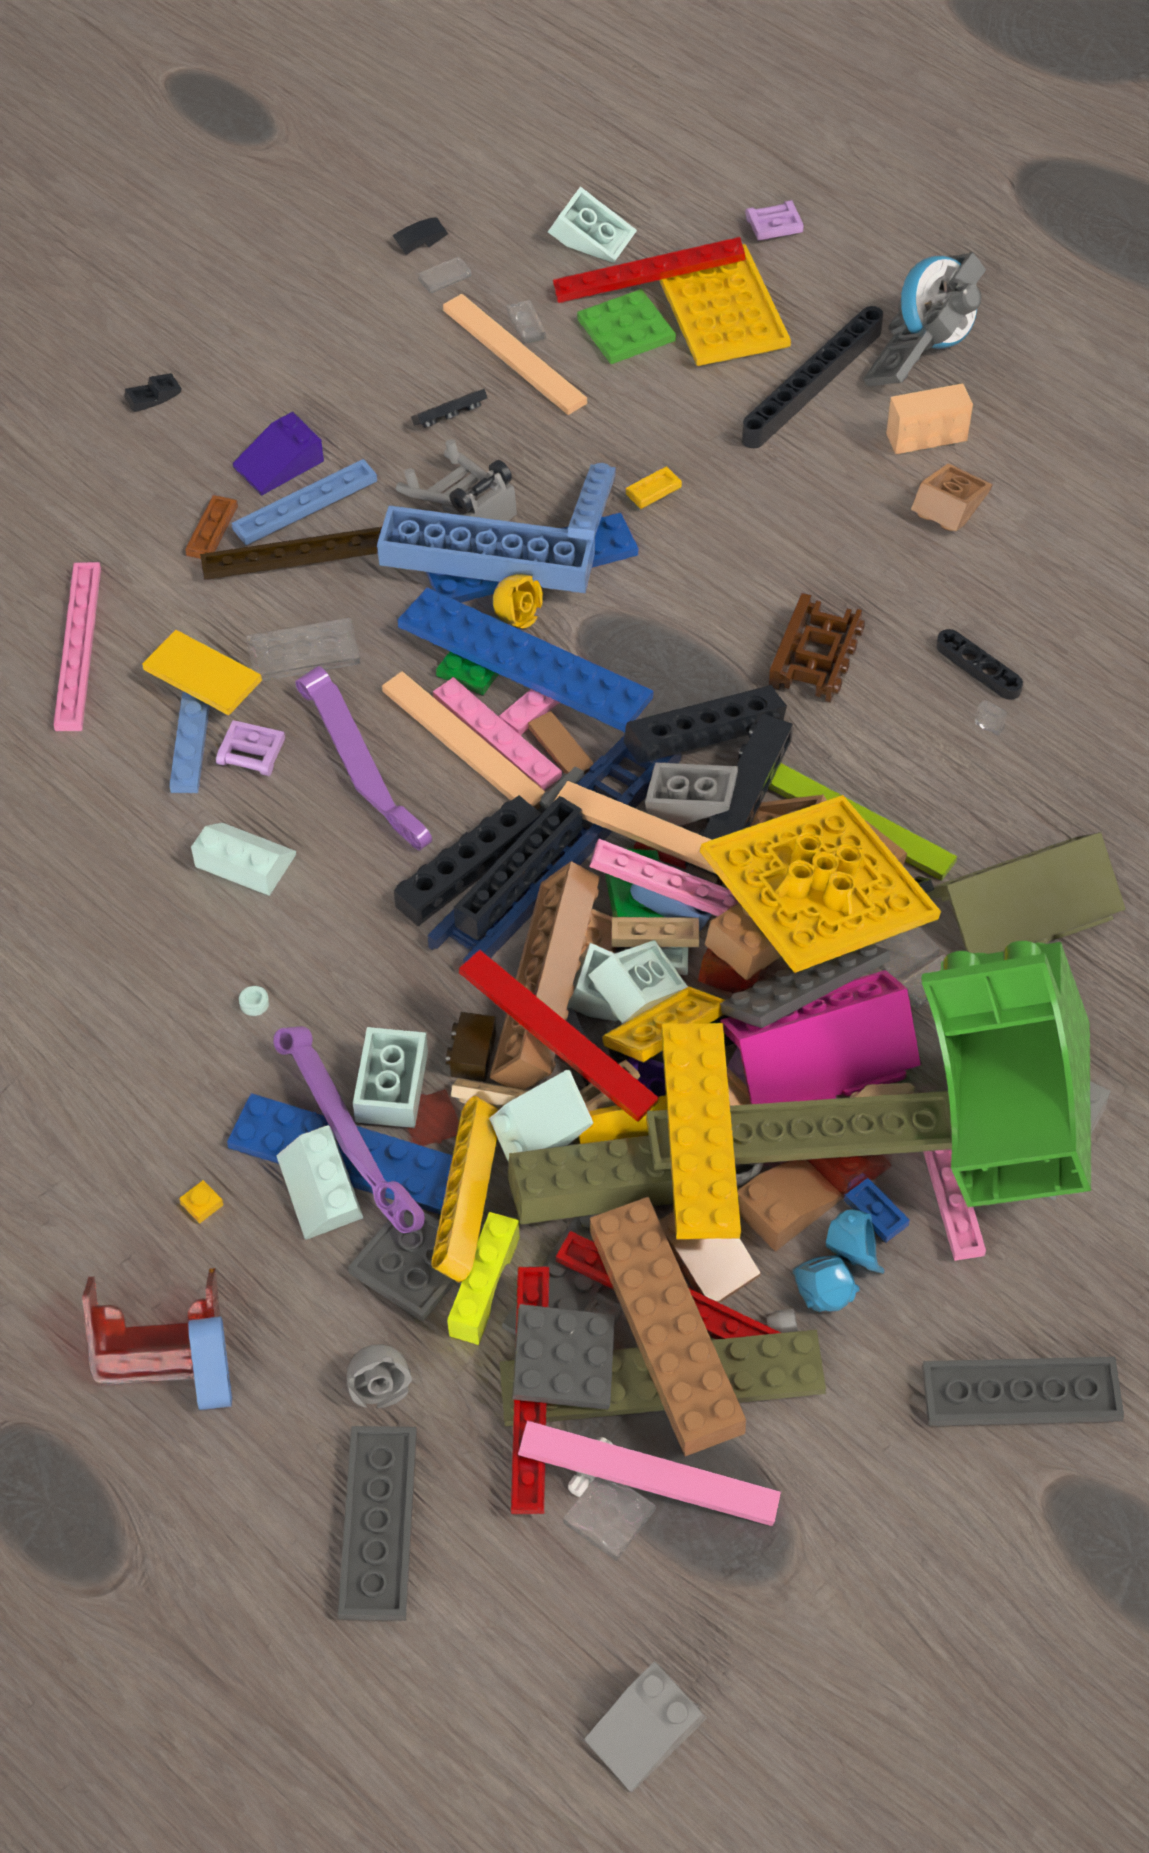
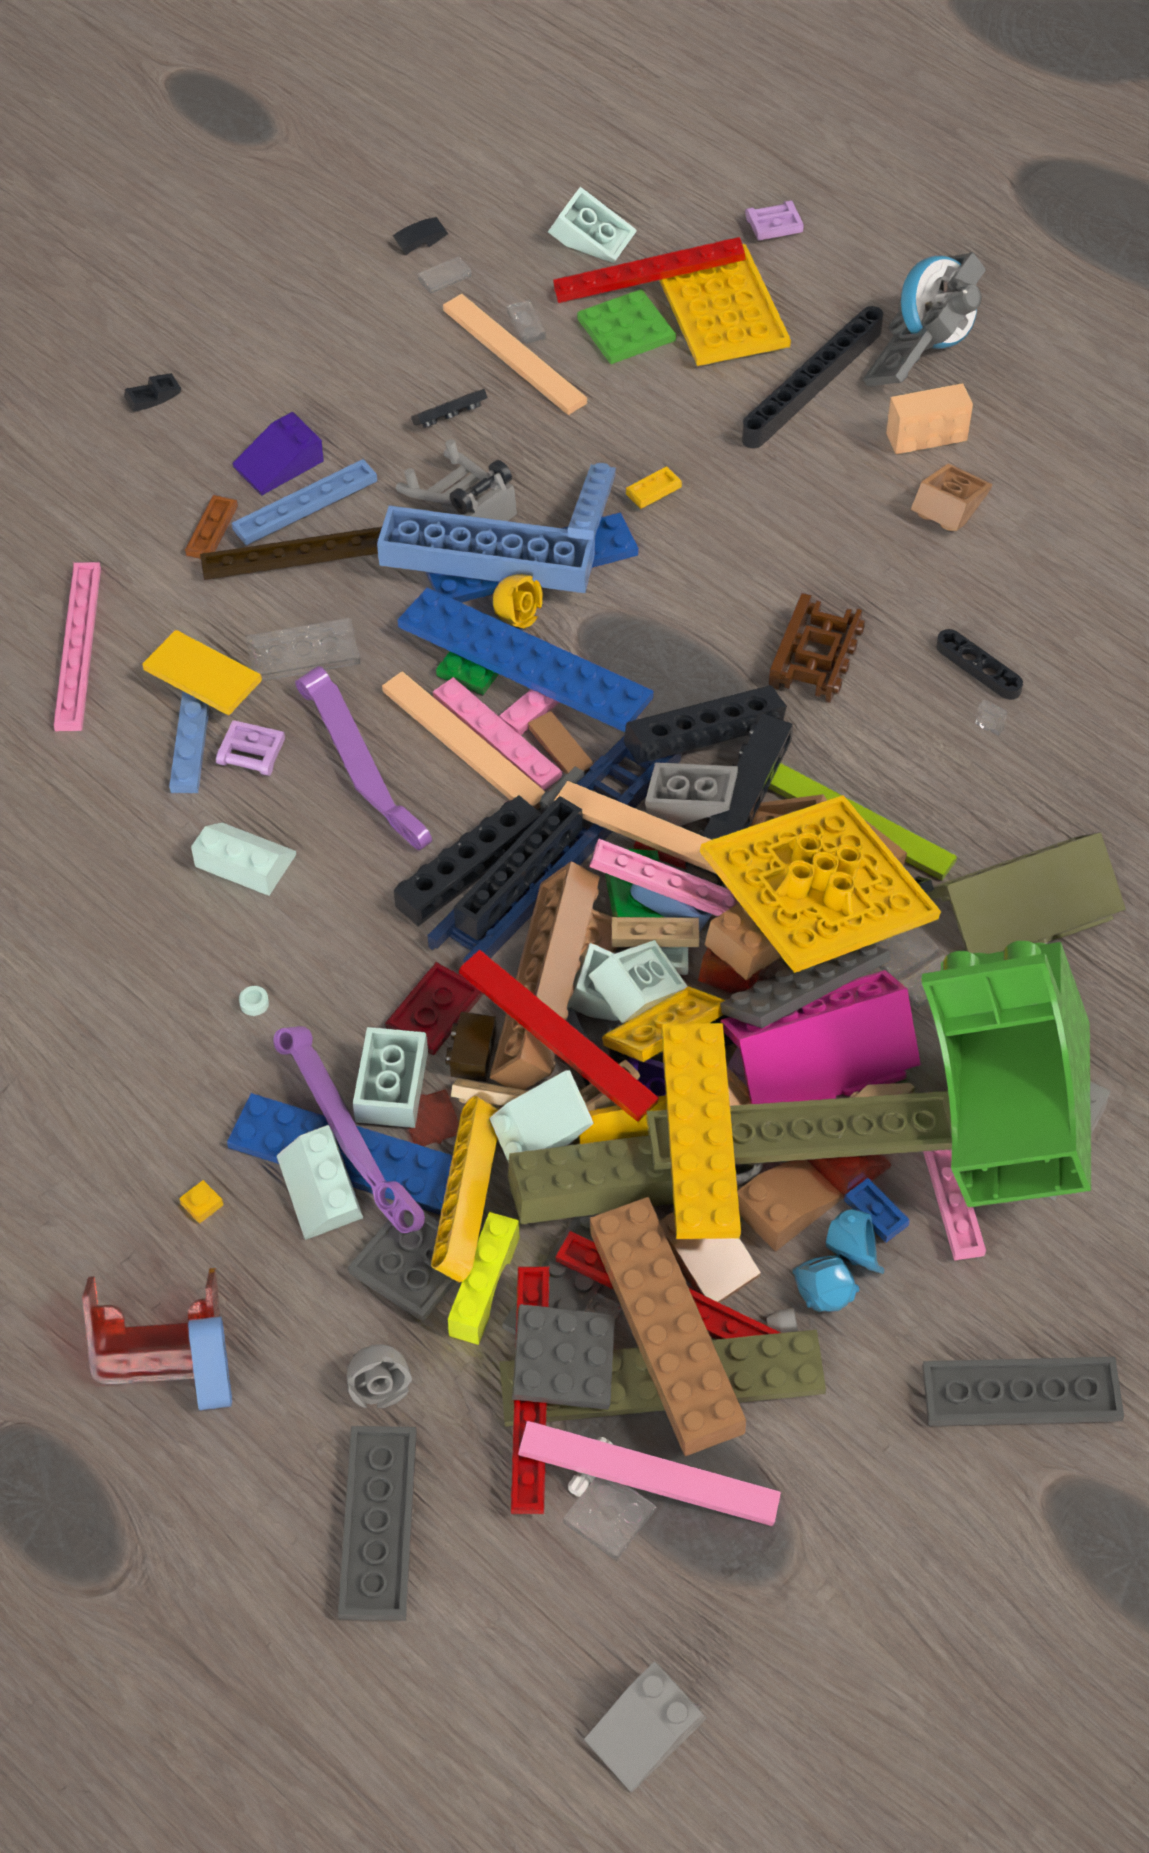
(435, 1005): none -> dark red tile

